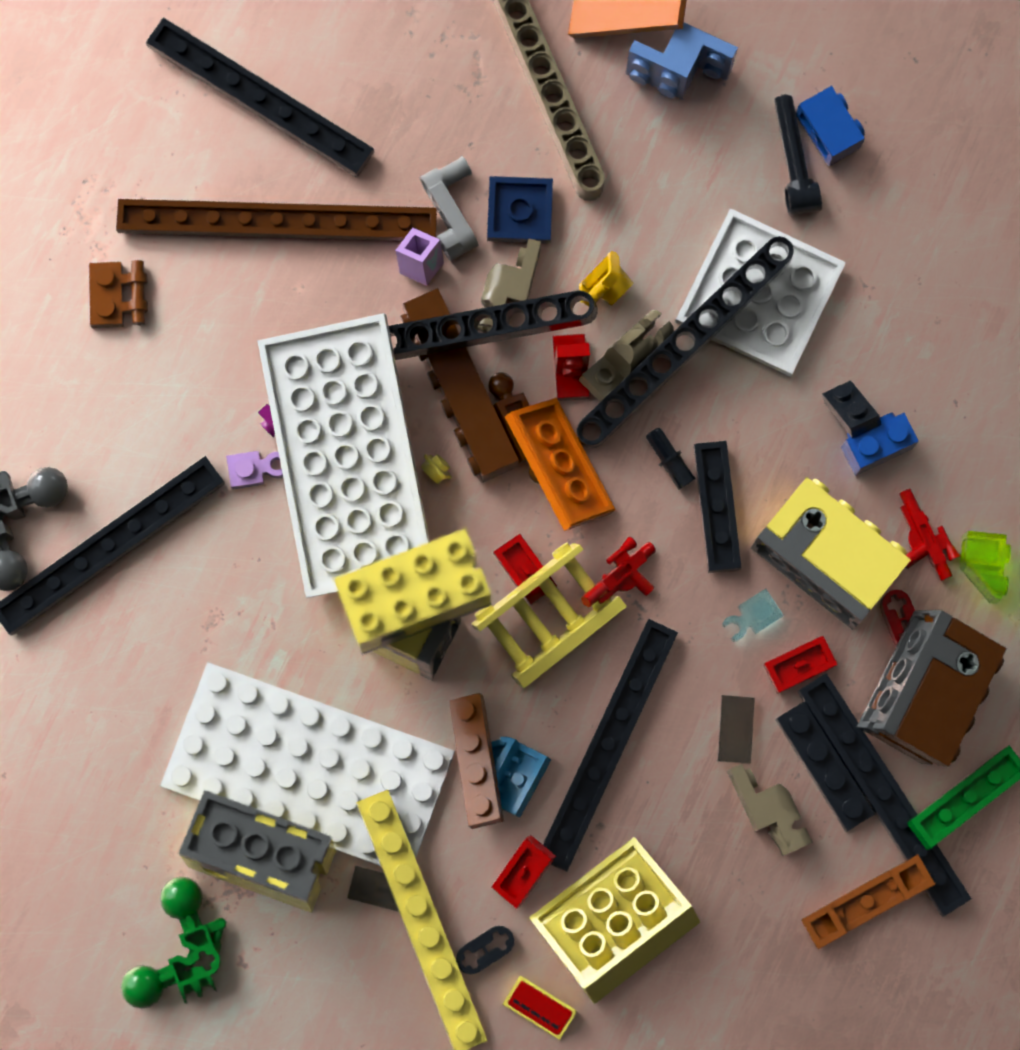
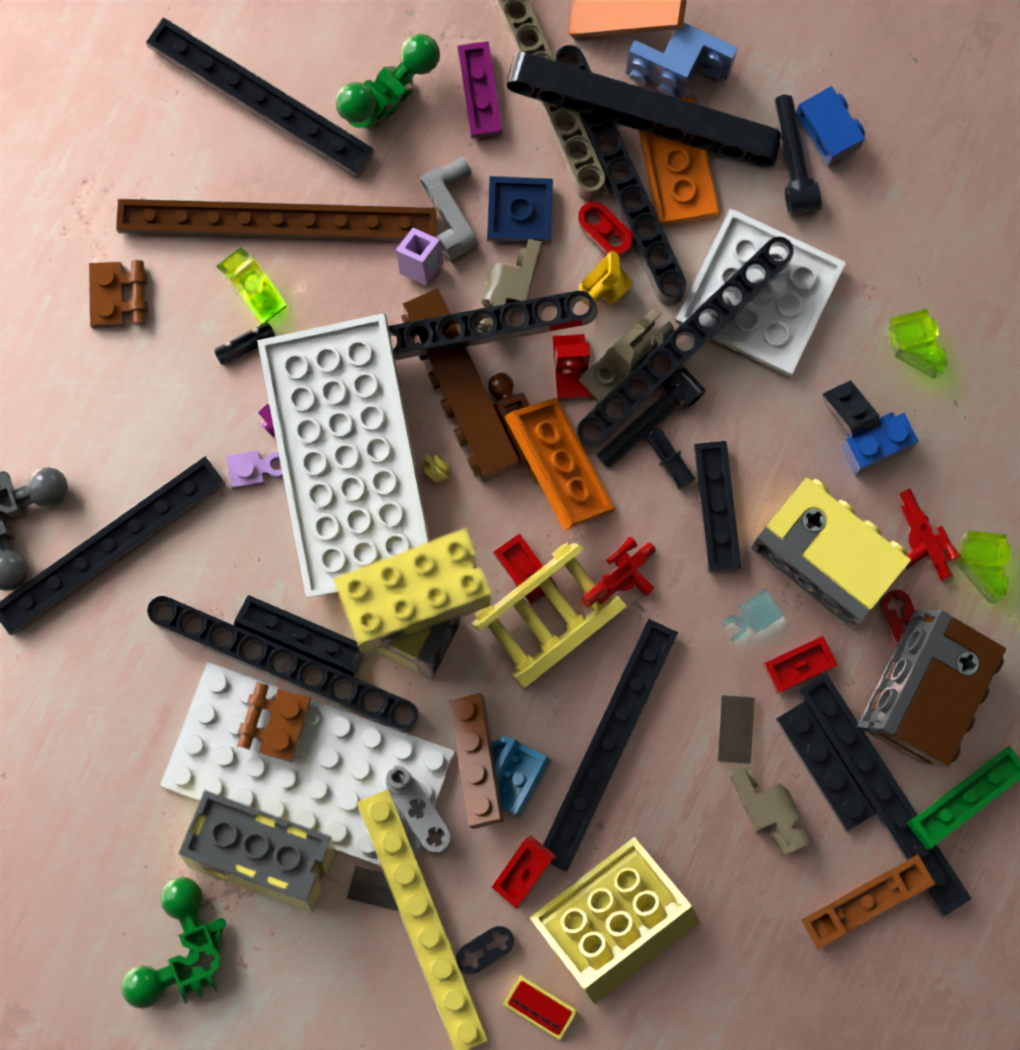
(243, 343): none -> black axle
(251, 285): none -> clear neon green slope
(271, 653): none -> black beam
(284, 724): none -> dark orange plate
(299, 635): none -> black plate
(376, 101): none -> green piece
(409, 792): none -> light grey beam
(479, 89): none -> magenta plate
(606, 229): none -> red plate
(631, 188): none -> black beam
(643, 110): none -> black beam
(678, 179): none -> orange tile
(680, 392): none -> black axle
(915, 342): none -> clear neon green slope

